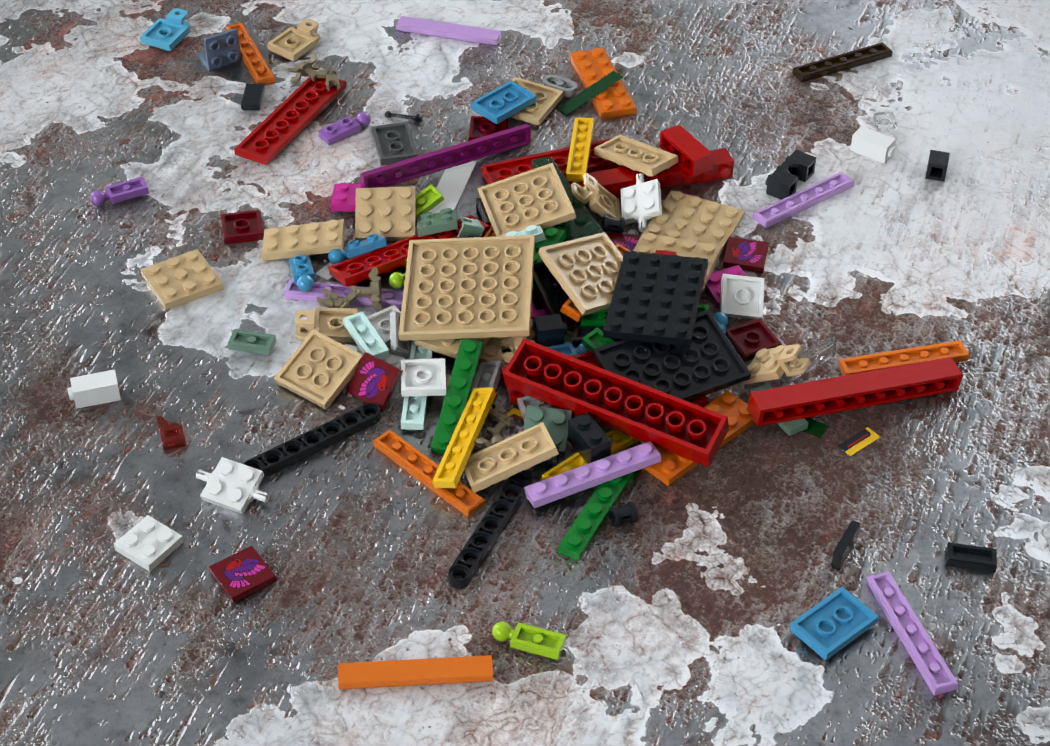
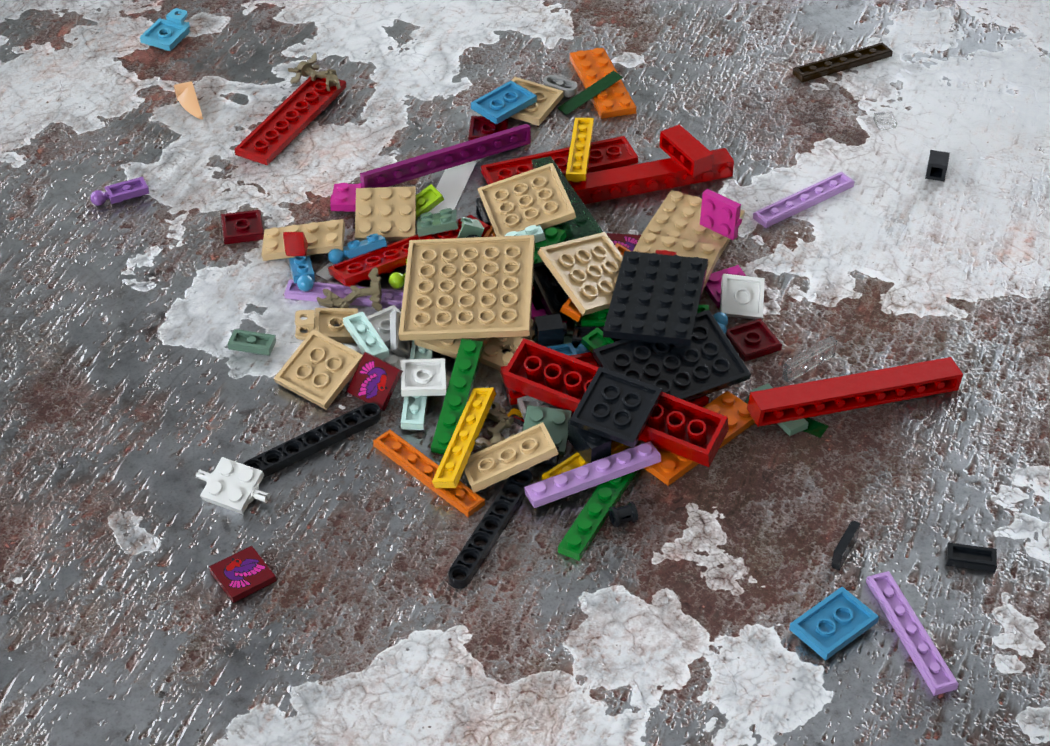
(94, 389): white brick -> none
(148, 543): white plate -> none
(171, 434): clear red tile -> none
(181, 279): tan plate -> none
(187, 97): none -> light nougat piece
(221, 49): sand blue bracket -> none
(252, 57): orange tile -> none
(252, 96): black tile -> none
(295, 243): none -> red slope
(296, 42): tan plate -> none
(344, 128): medium lavender plate -> none
(393, 142): dark grey plate -> none
(415, 672): orange tile -> none
(418, 118): black hinge -> none
(448, 30): lavender tile -> none
(488, 375): light grey plate -> none
(531, 639): lime plate -> none
(599, 198): tan plate -> none
(613, 224): black bush -> none
(616, 407): none -> black plate
(636, 155): tan plate -> none
(641, 201): white plate -> none
(720, 214): none -> dark pink plate
(746, 253): dark red tile -> none
(773, 362): tan plate -> none
(785, 177): black arch -> none
(858, 441): sticker -> none
(873, 144): white brick -> none
(889, 359): orange plate -> none

